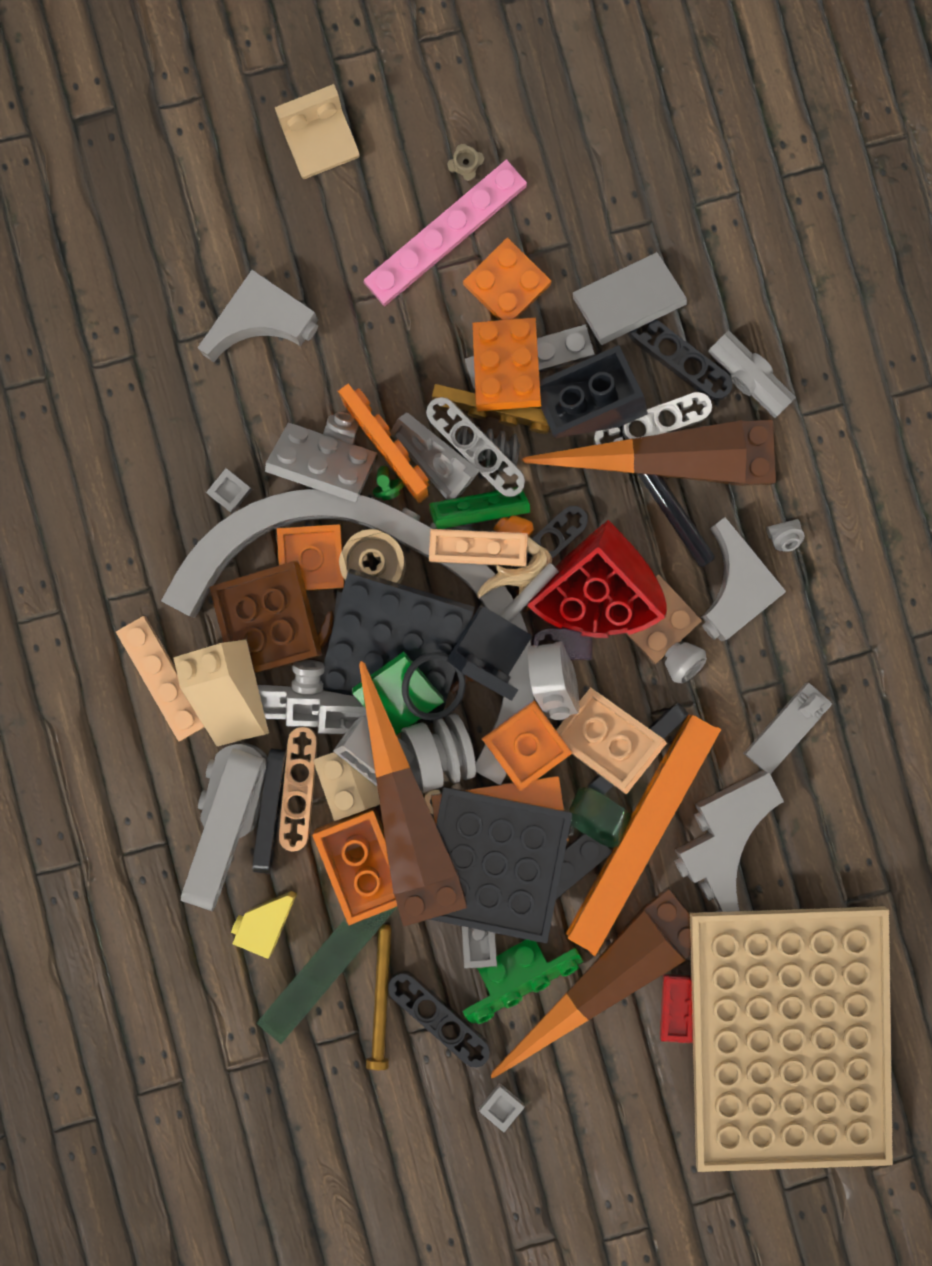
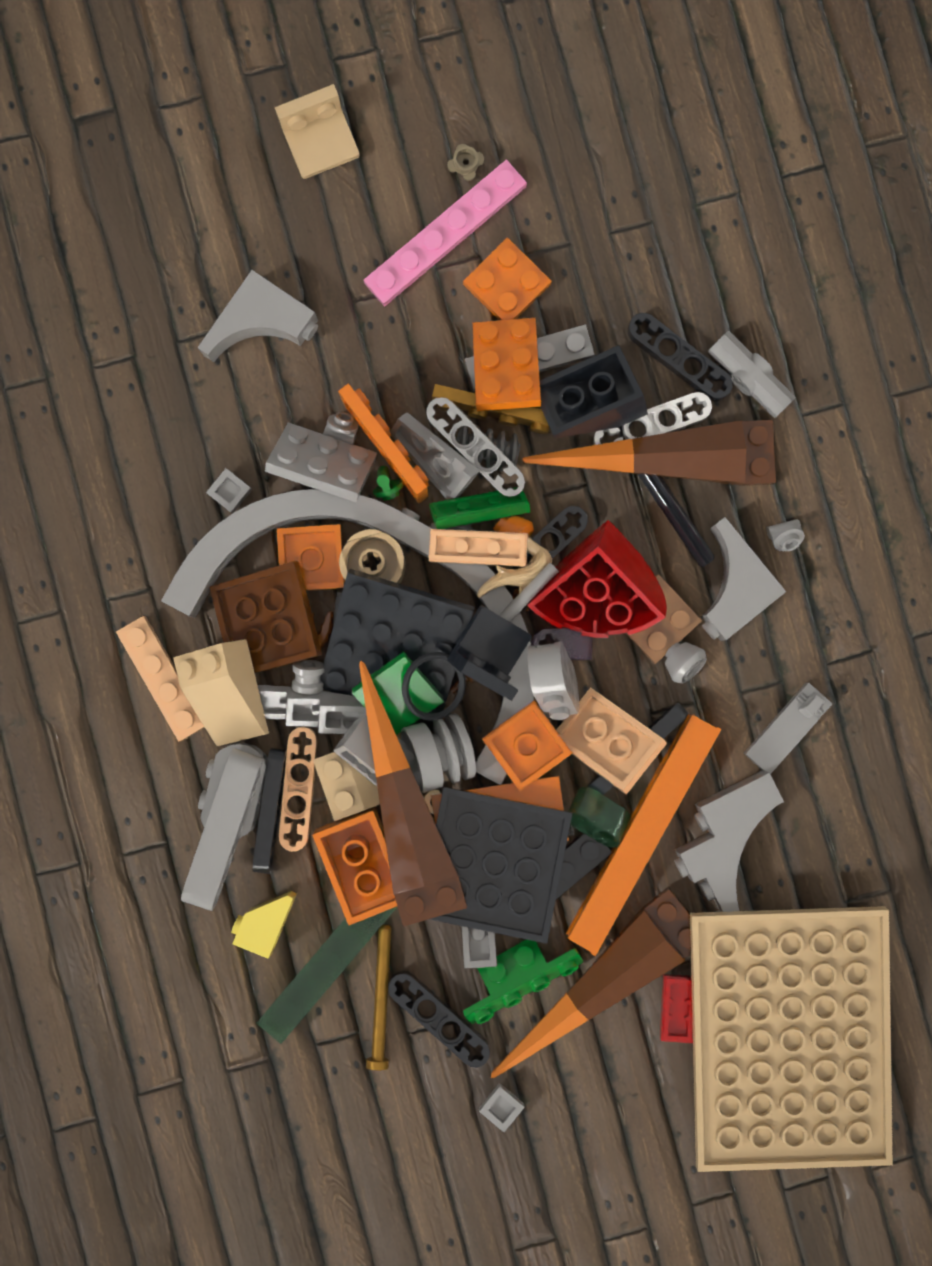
(629, 298): light grey tile -> none

